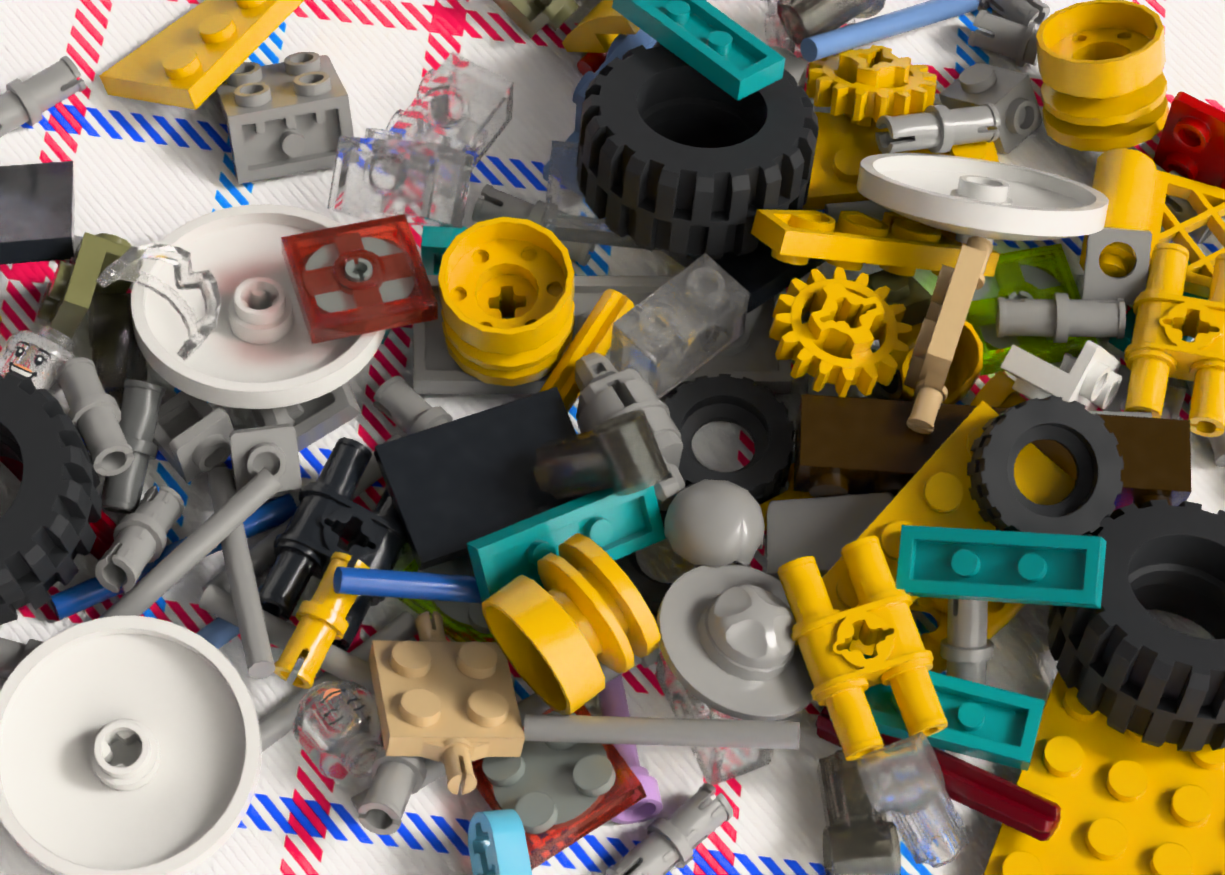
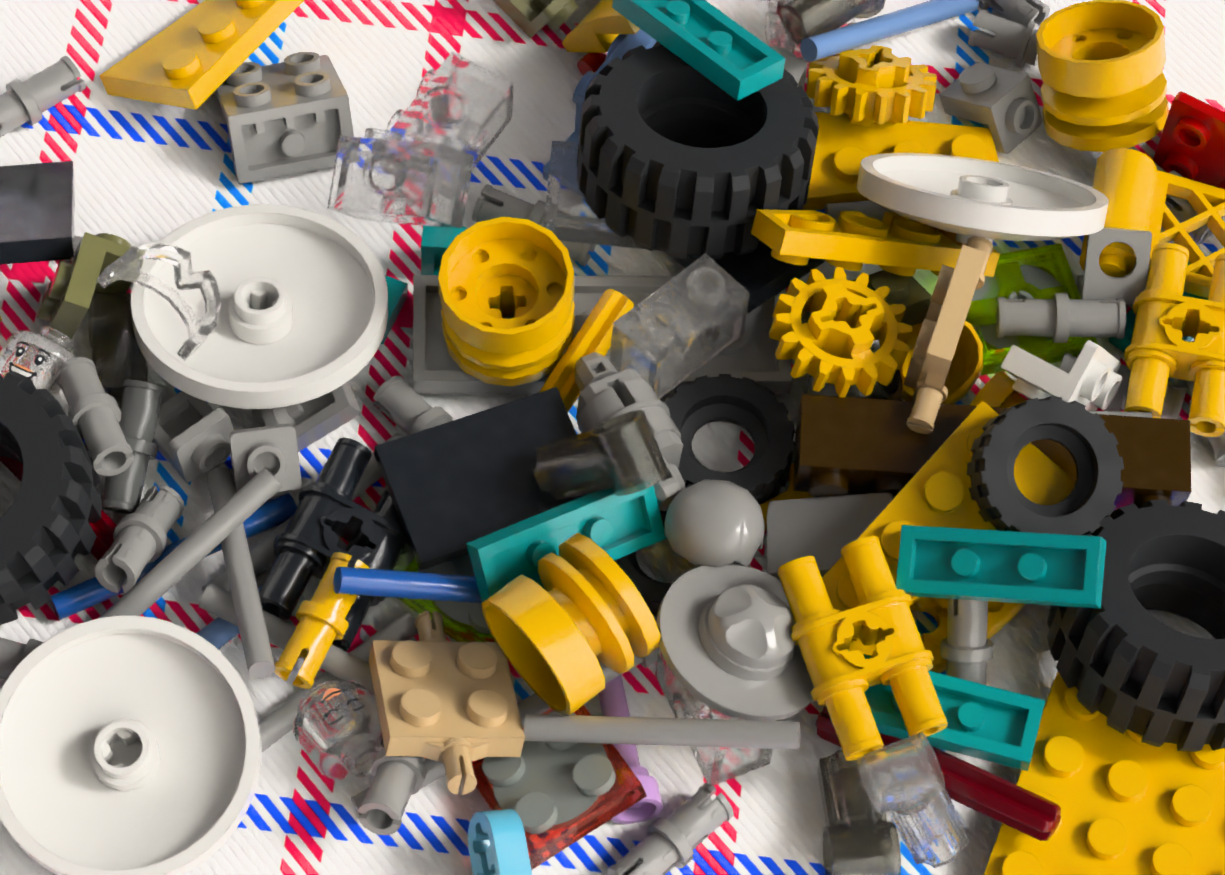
(359, 278): clear red piece -> none
(938, 128): light grey pin -> none

